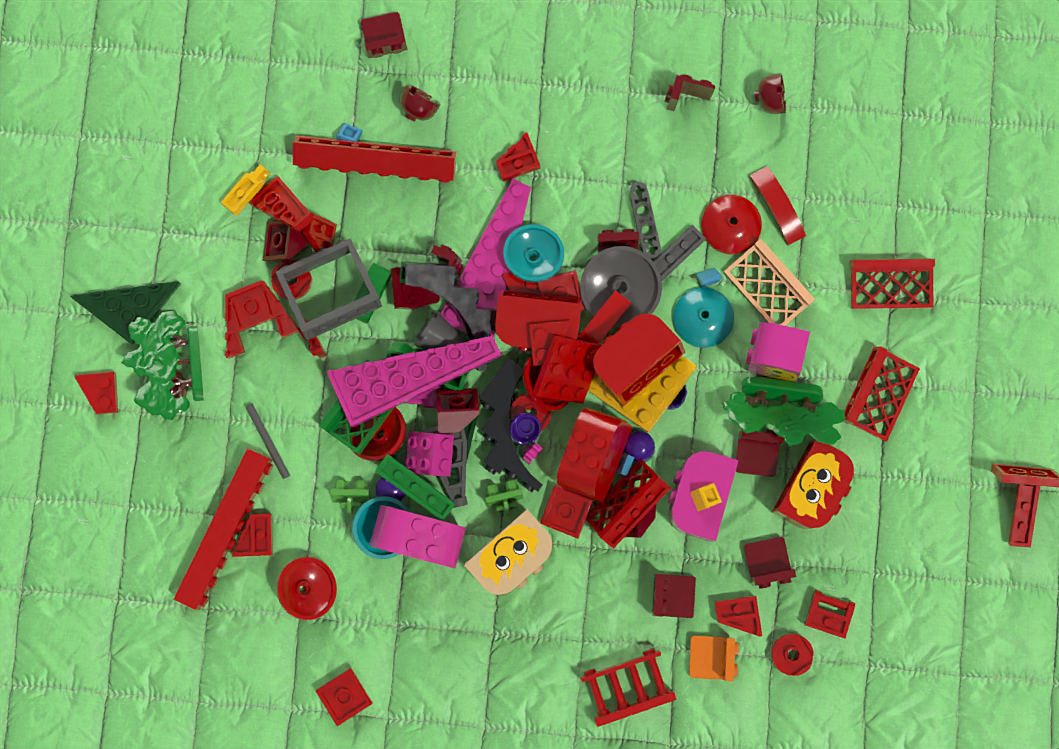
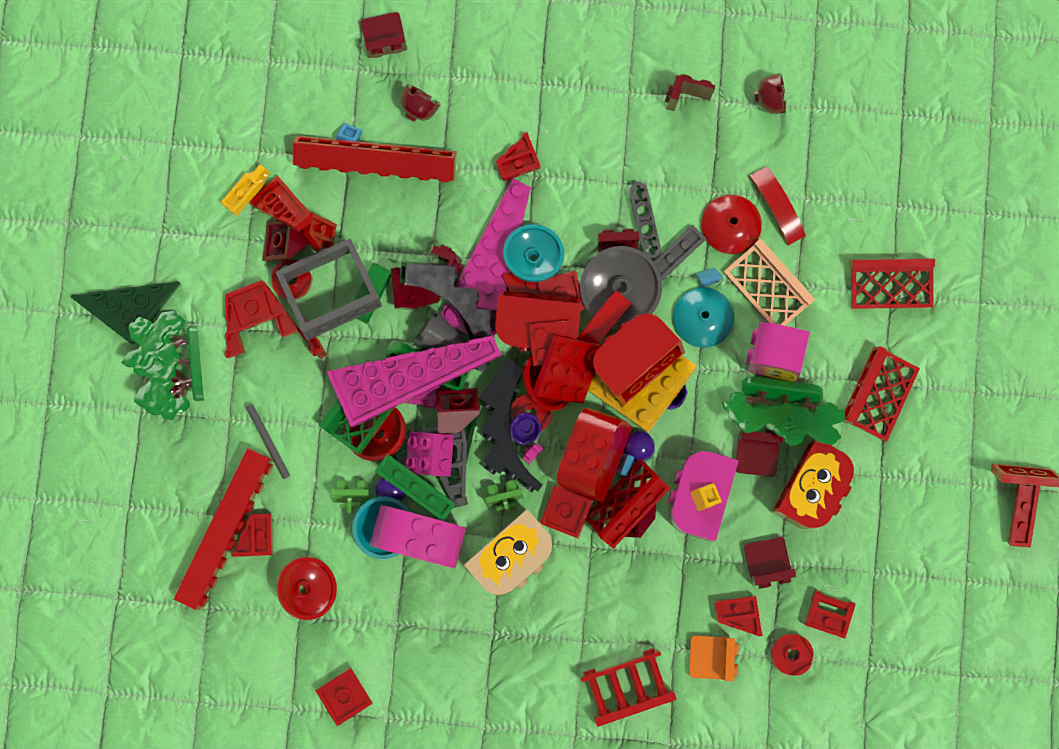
(100, 391): red wing -> none
(673, 596): dark red bracket -> none

